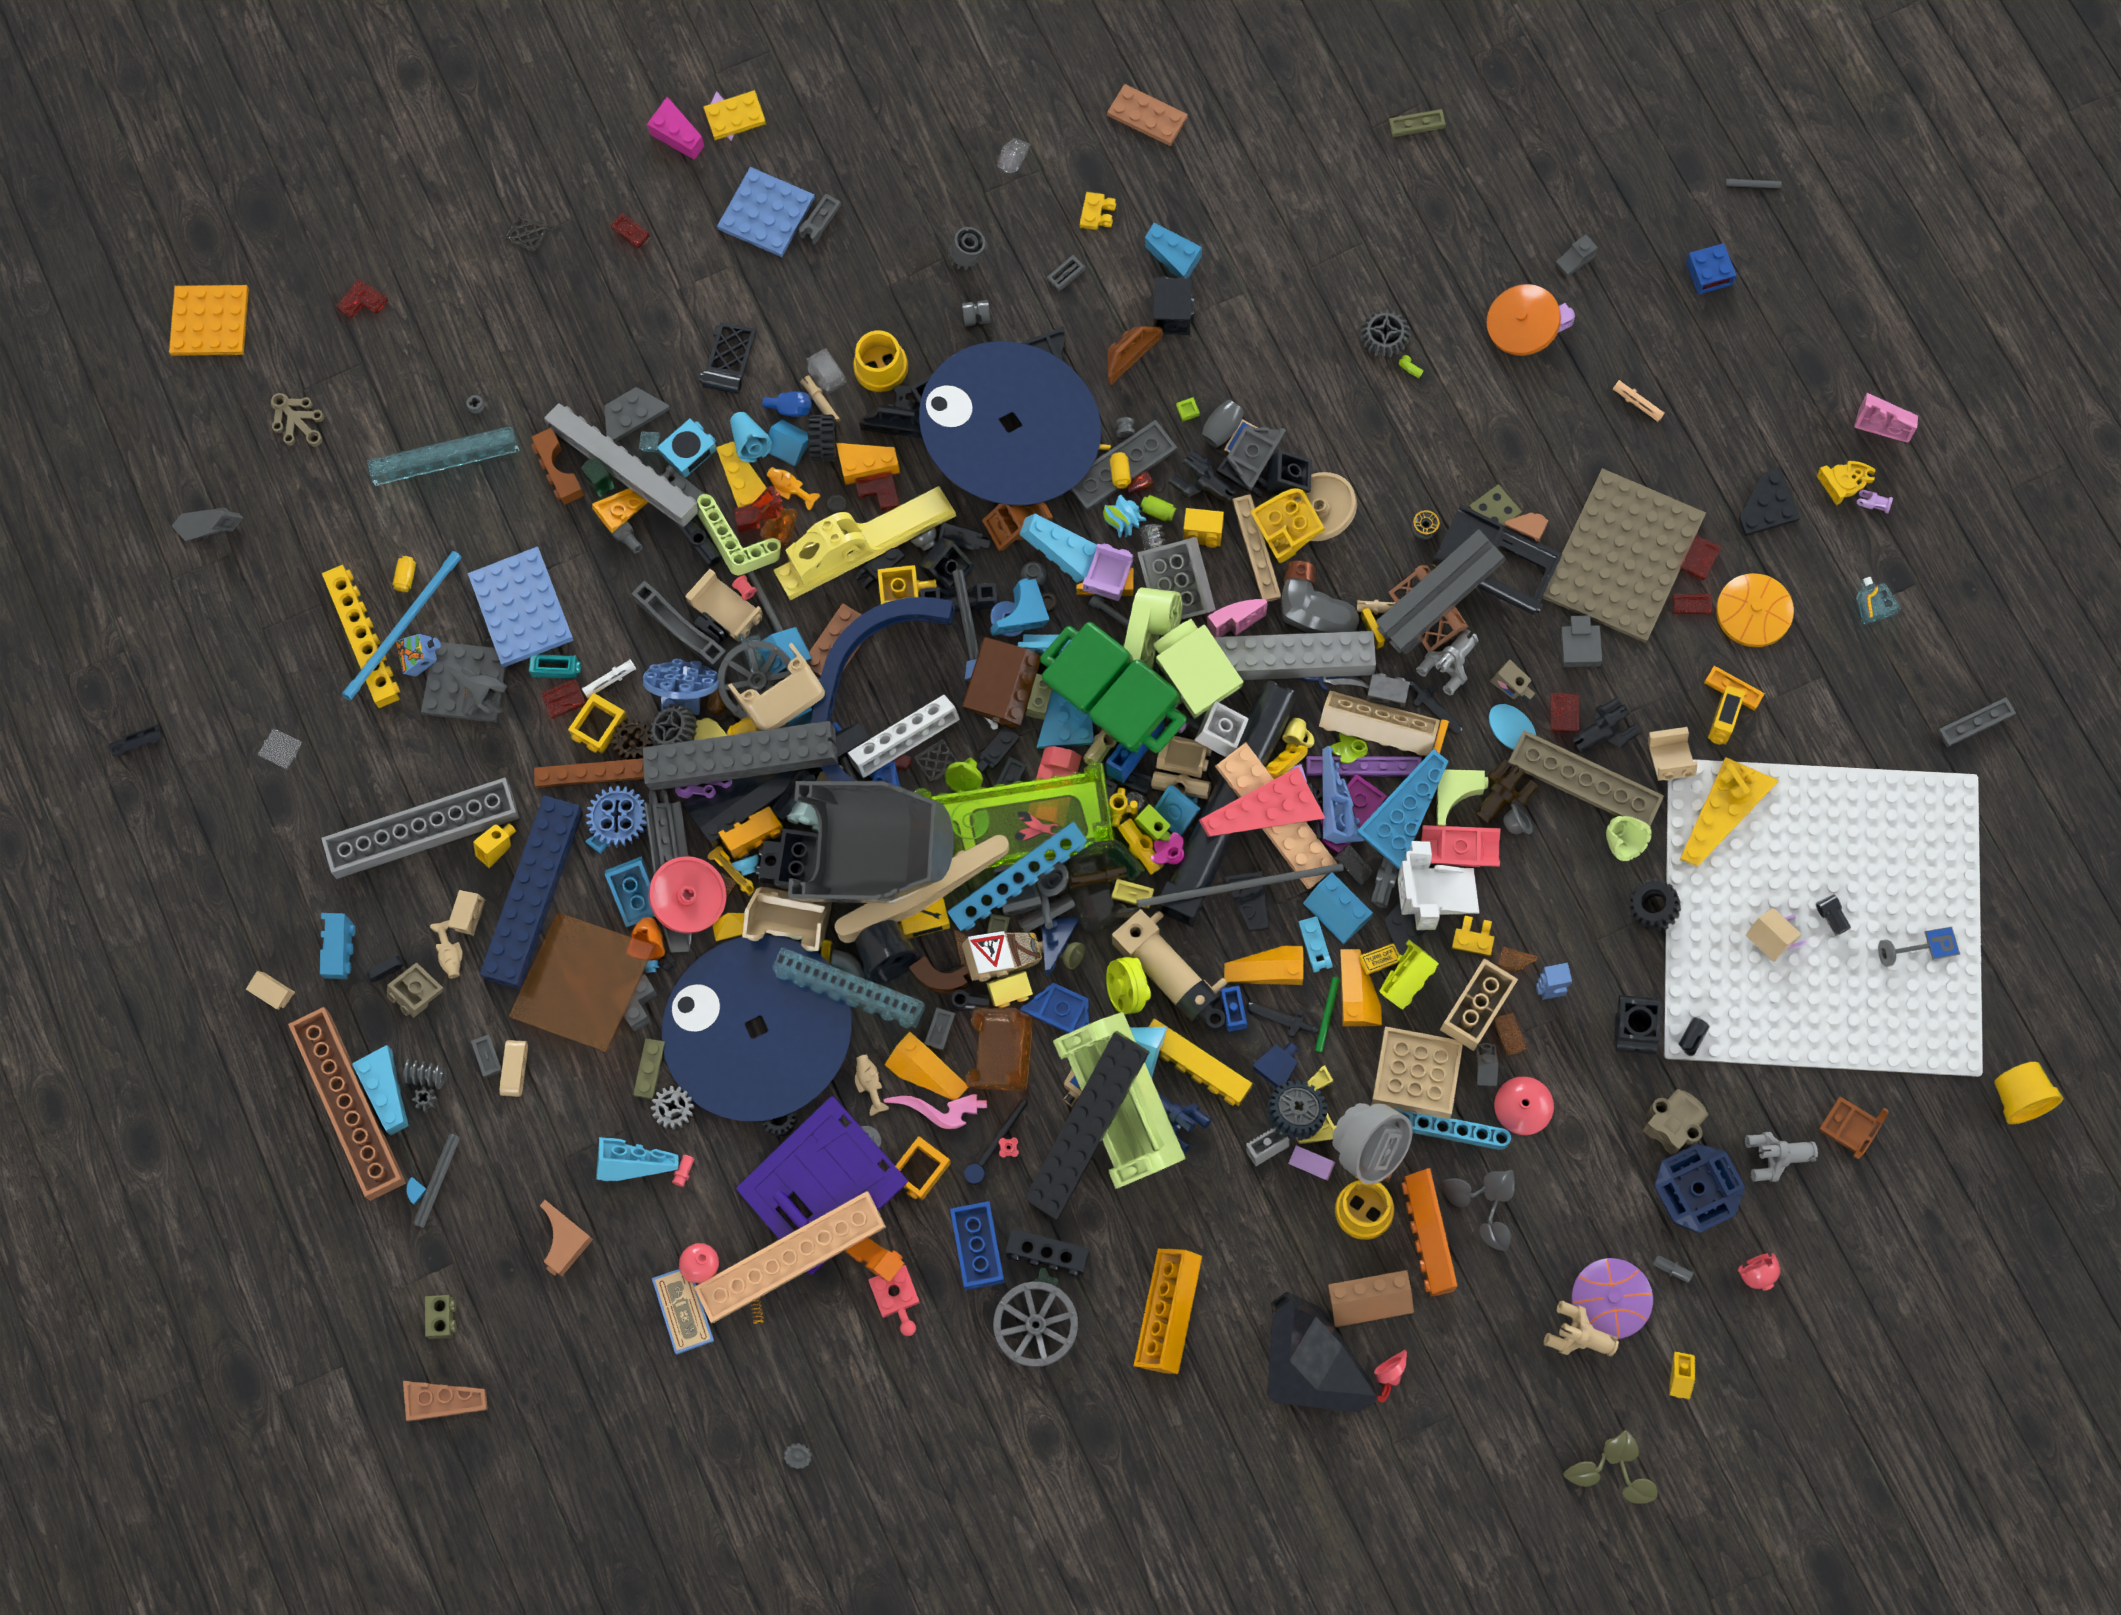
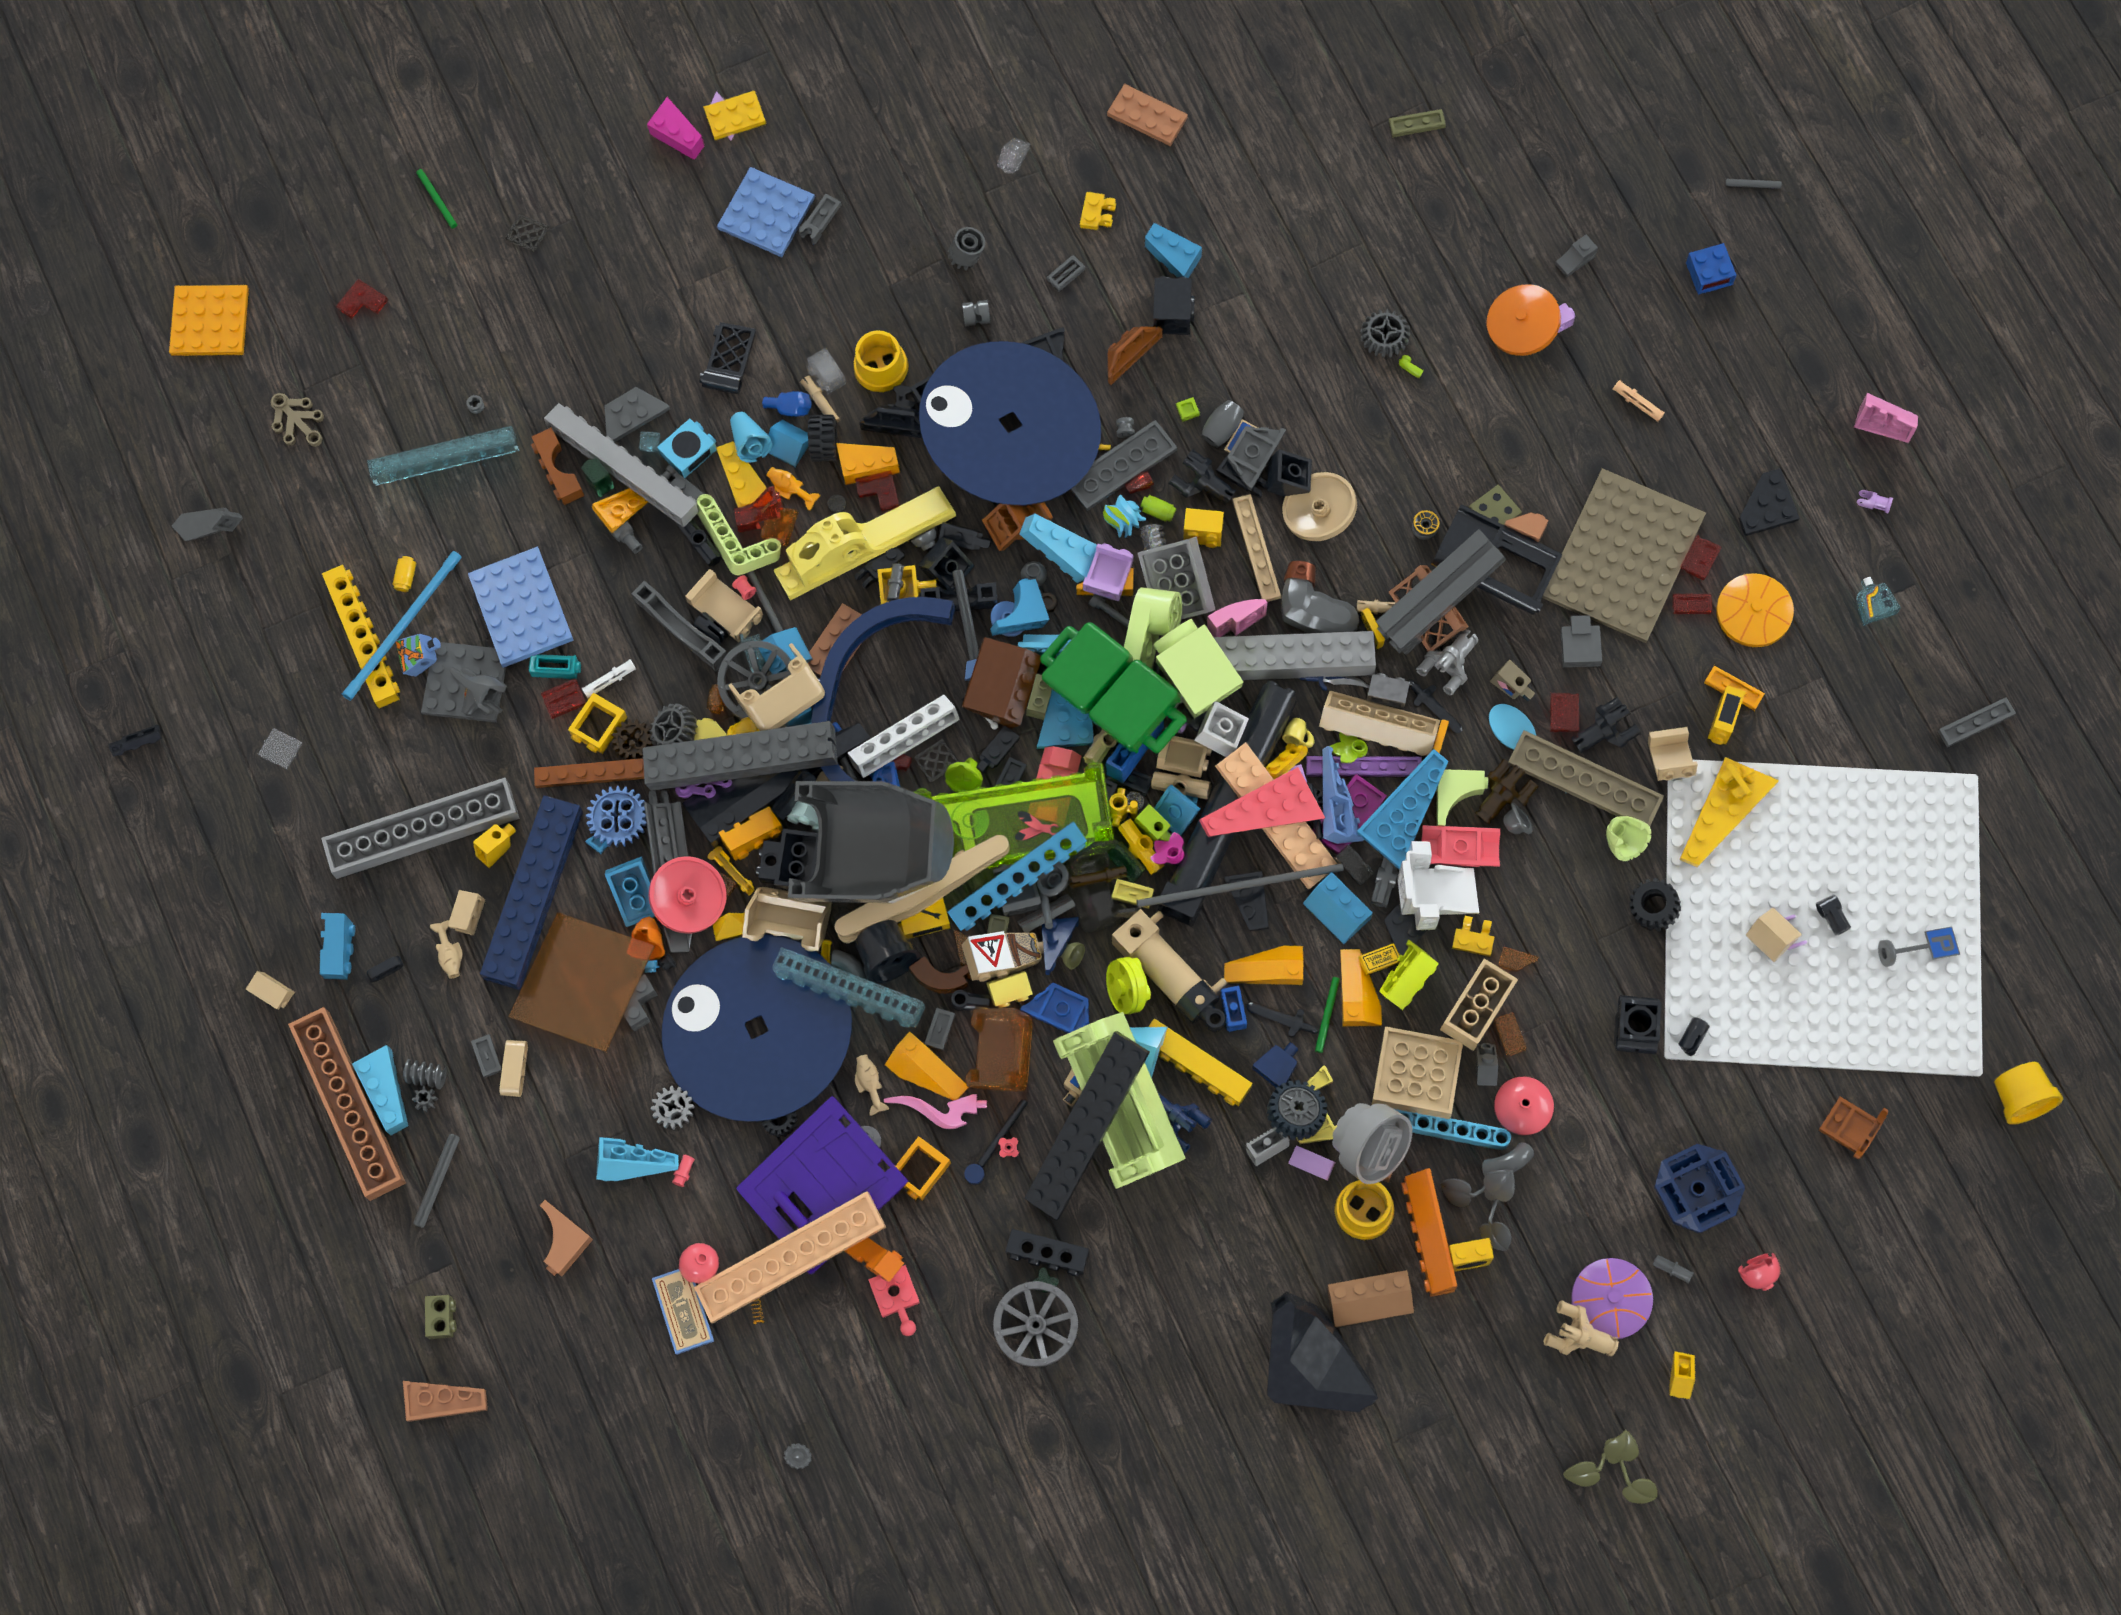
(413, 990): dark tan plate -> none
(415, 1190): dark azure tile -> none
(436, 198): none -> green bar
(630, 230): clear red plate -> none
(649, 1069): olive plate -> none
(681, 683): medium blue bracket -> none
(746, 865): medium azure piece -> none
(895, 582): none -> dark grey pin
(977, 1245): blue brick -> none
(1120, 470): yellow head -> none
(1168, 1310): light orange slope -> none
(1287, 523): yellow slope -> none
(1315, 943): medium azure plate -> none
(1390, 1373): coral piece -> none
(1471, 1254): none -> yellow brick
(1511, 1161): none -> dark grey cylinder
(1554, 981): medium blue arch -> none
(1679, 1117): dark tan piece -> none
(1779, 1155): light grey wheel -> none
(1843, 479): yellow piece -> none

